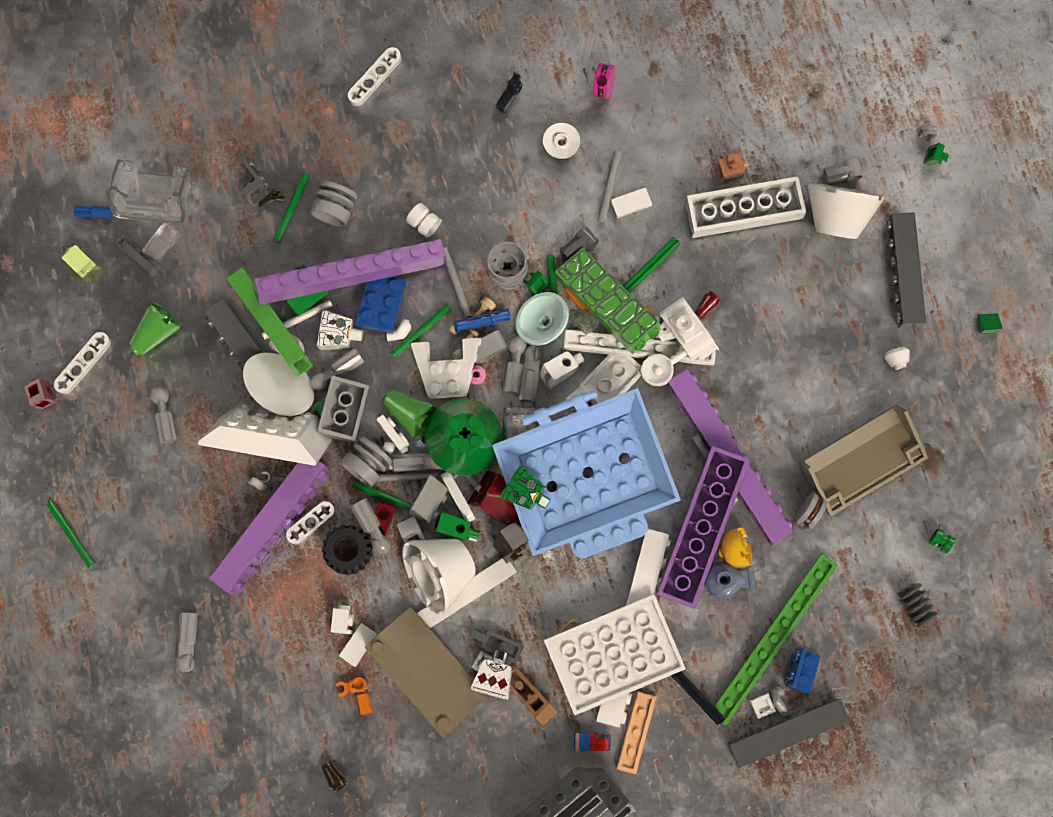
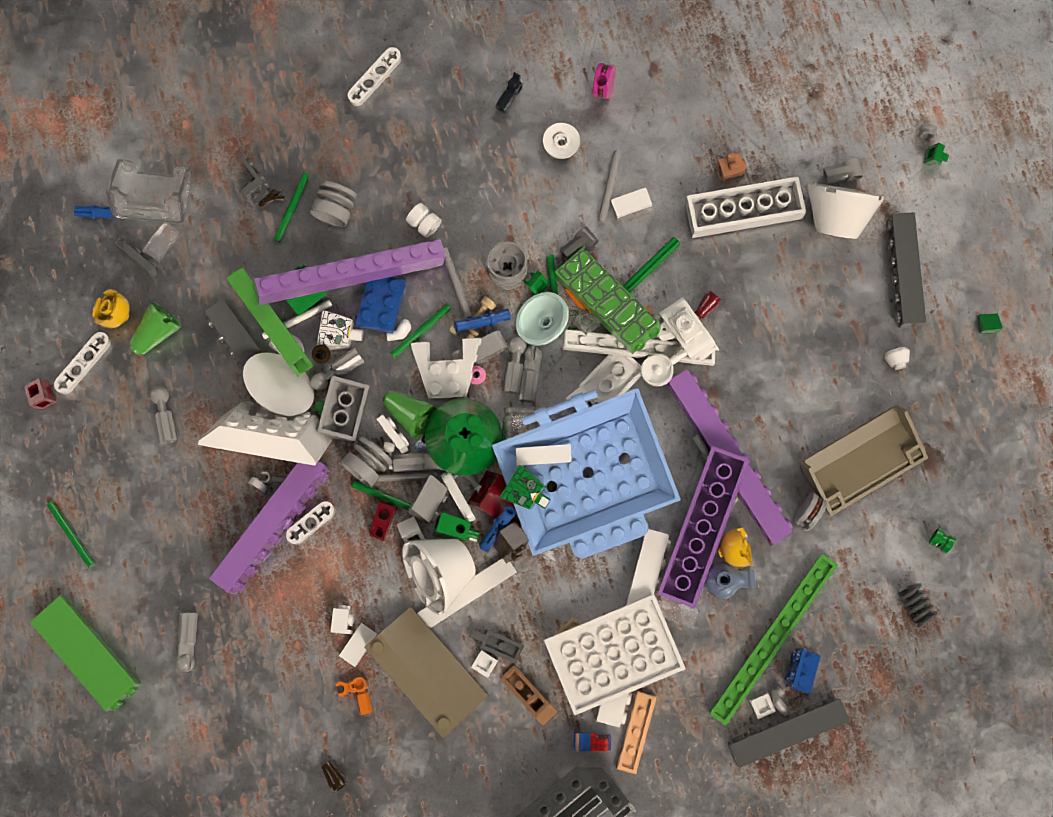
(78, 260): yellowish green brick -> none
(85, 653): none -> bright green brick
(111, 309): none -> yellow cylinder
(317, 354): none -> dark brown cone
(335, 538): black tyre -> none
(370, 524): light grey piece -> none
(494, 677): white torso -> none
(507, 514): none -> blue pin
(543, 454): none -> white sticker
(560, 369): white torso -> none
(698, 697): black axle -> none

